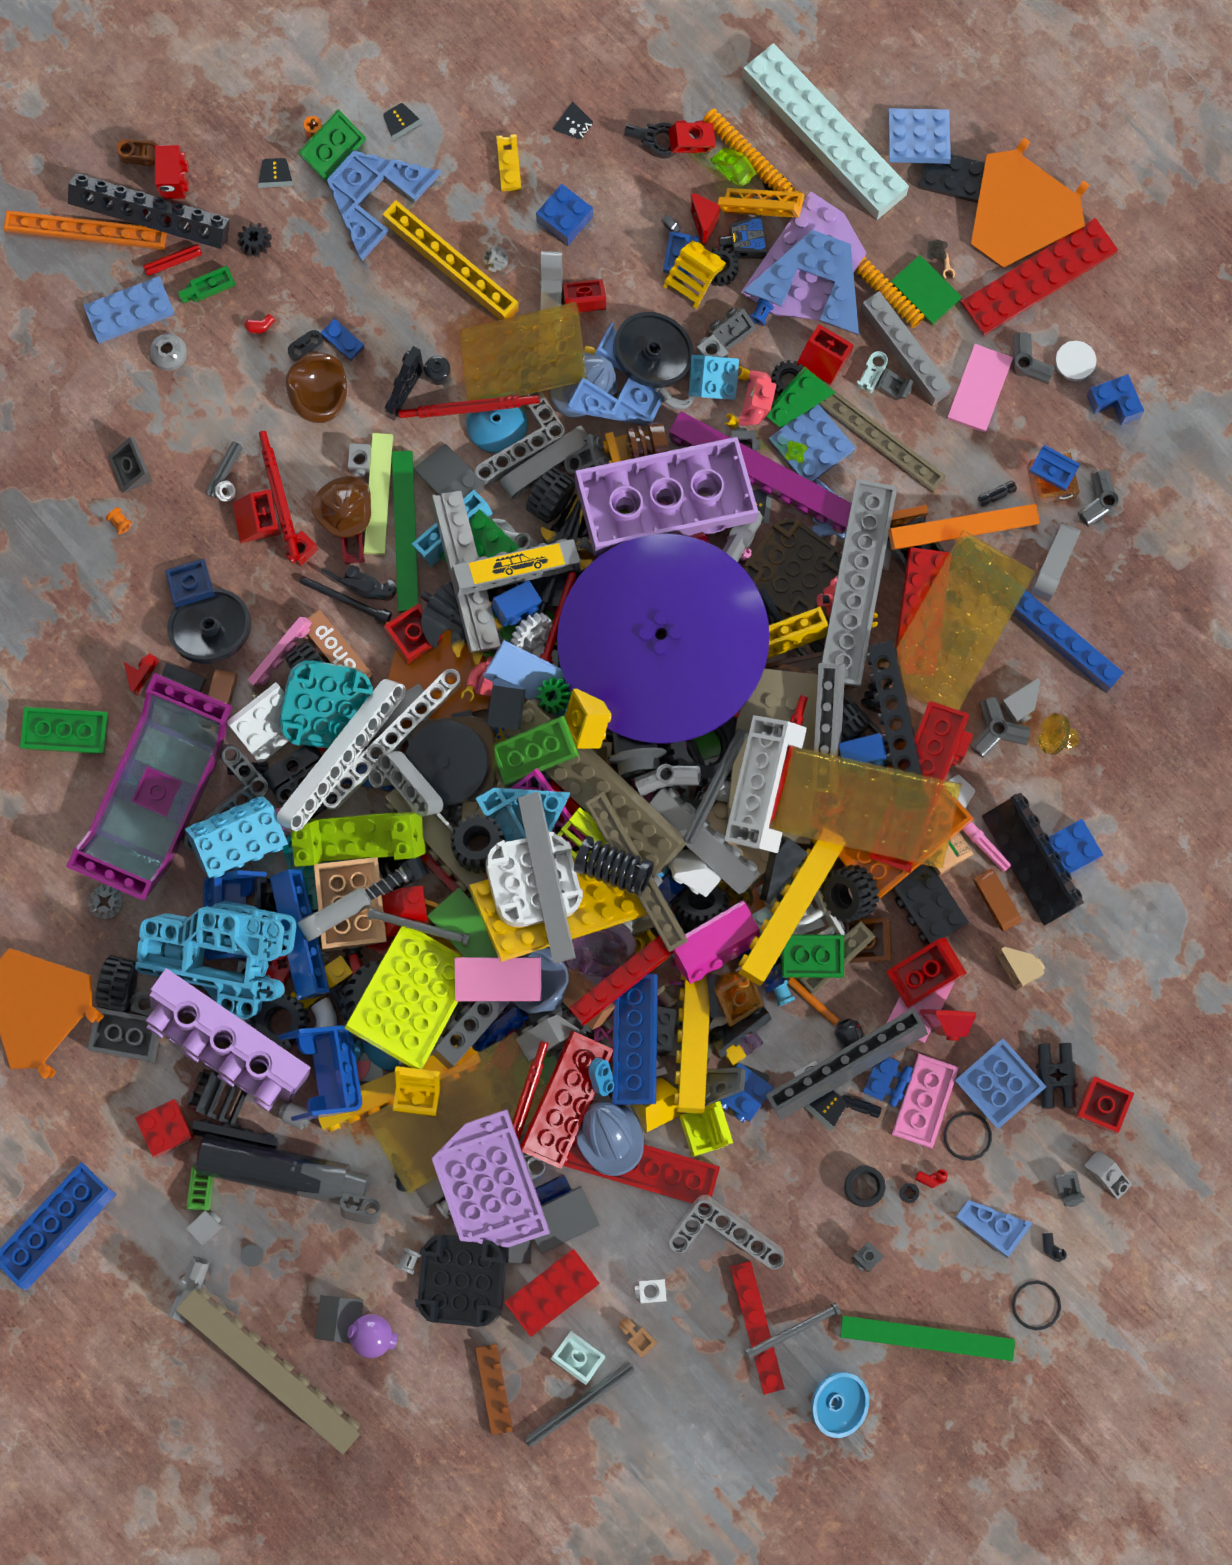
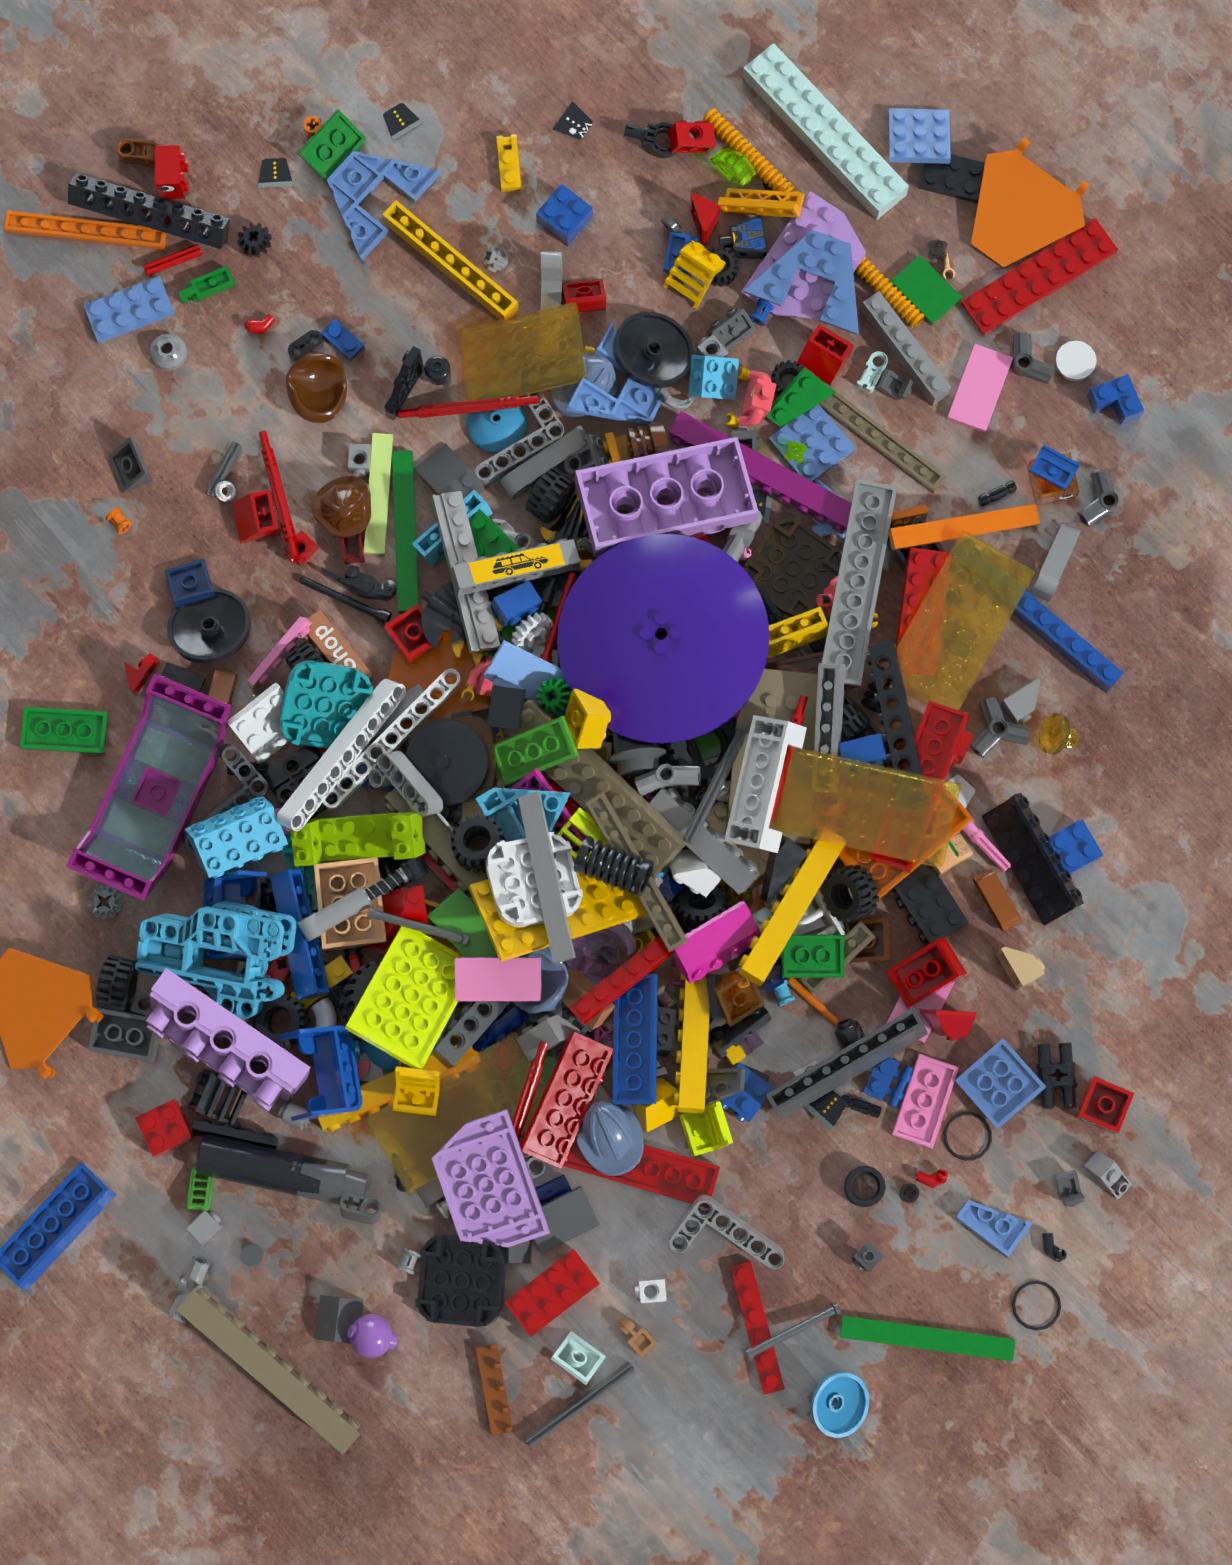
(601, 1076): dark azure plate -> none

